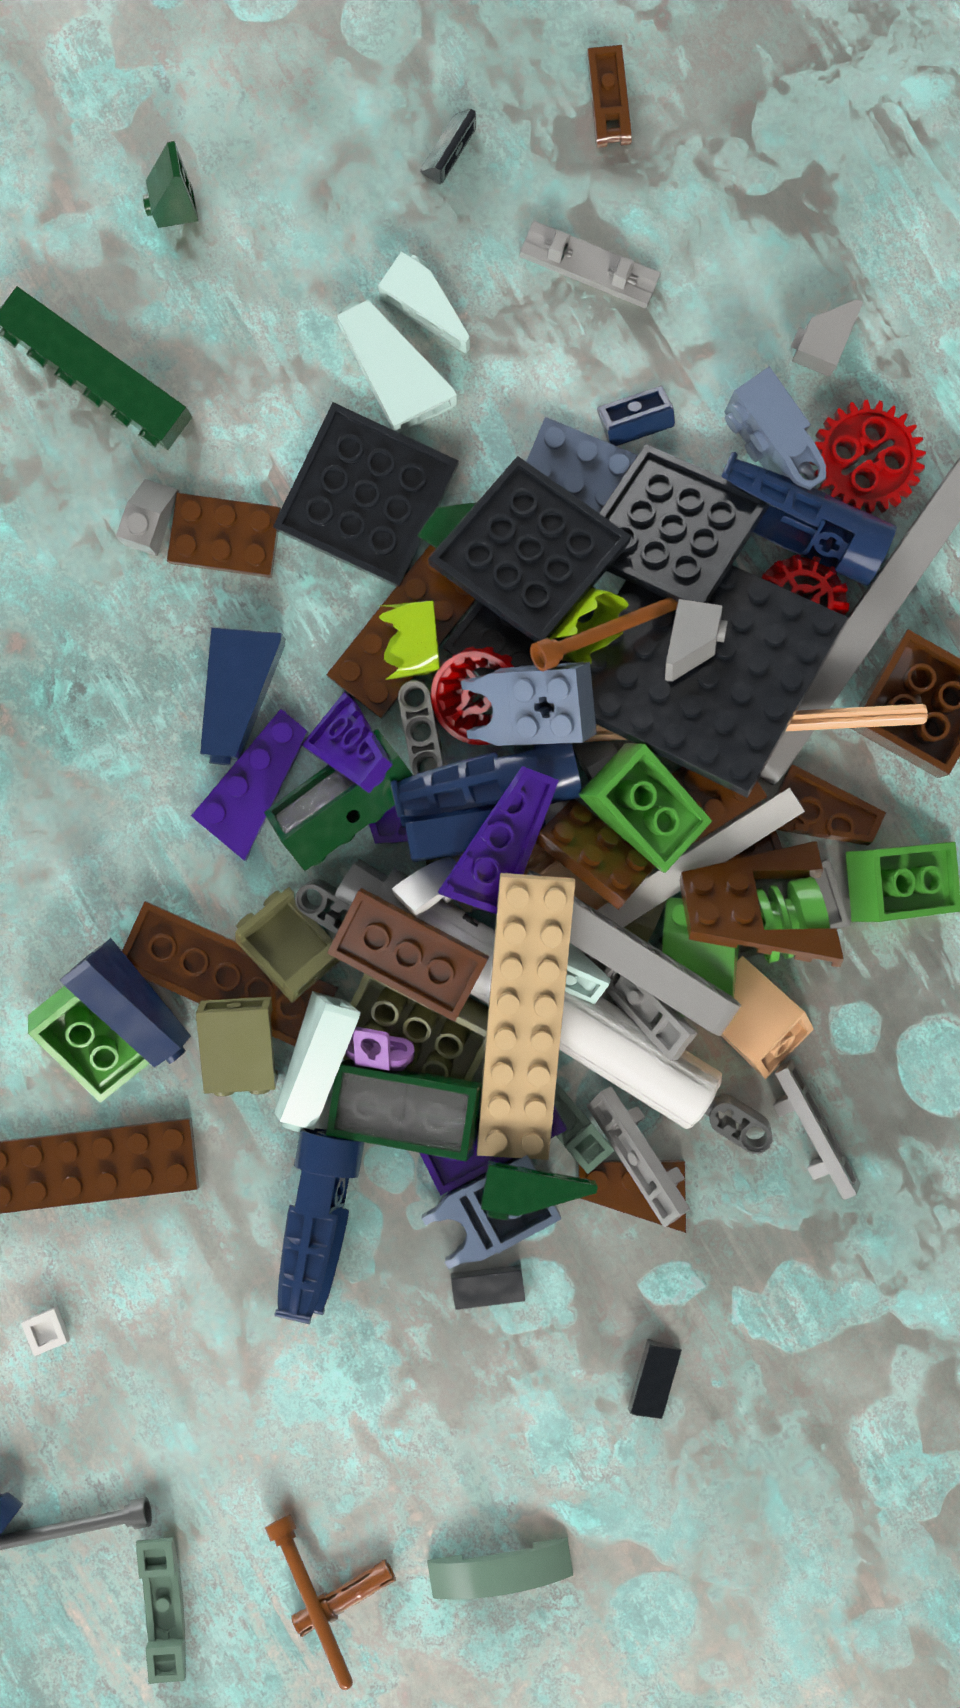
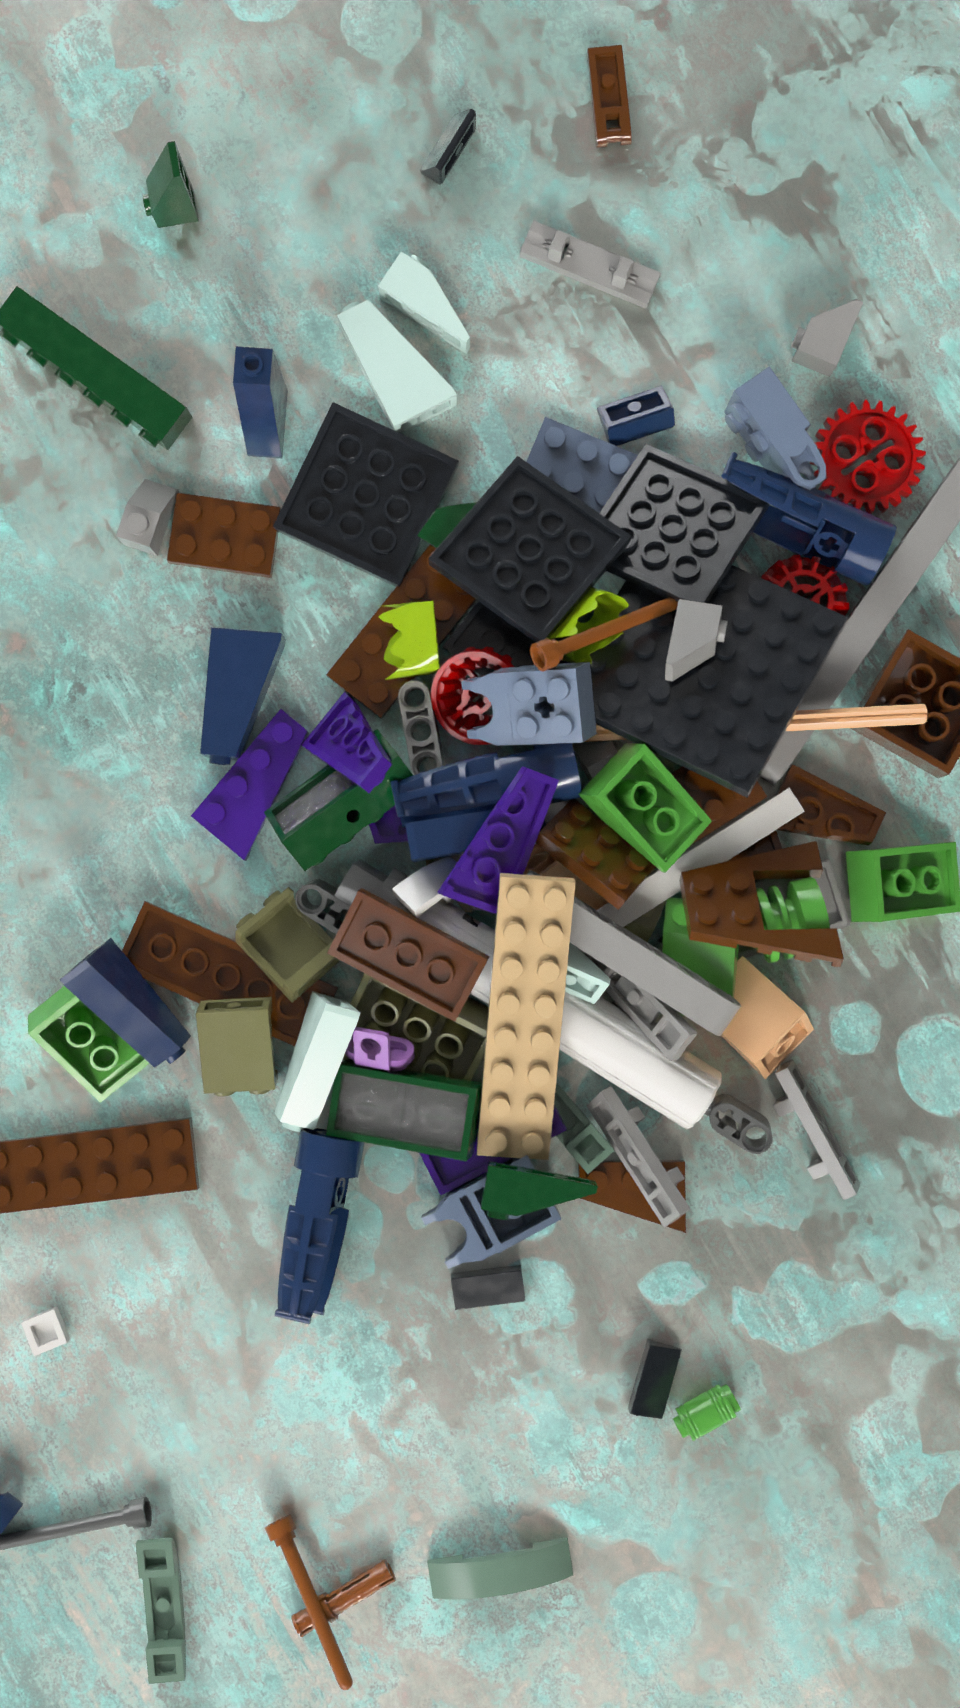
(260, 401): none -> dark blue slope
(706, 1412): none -> bright green head

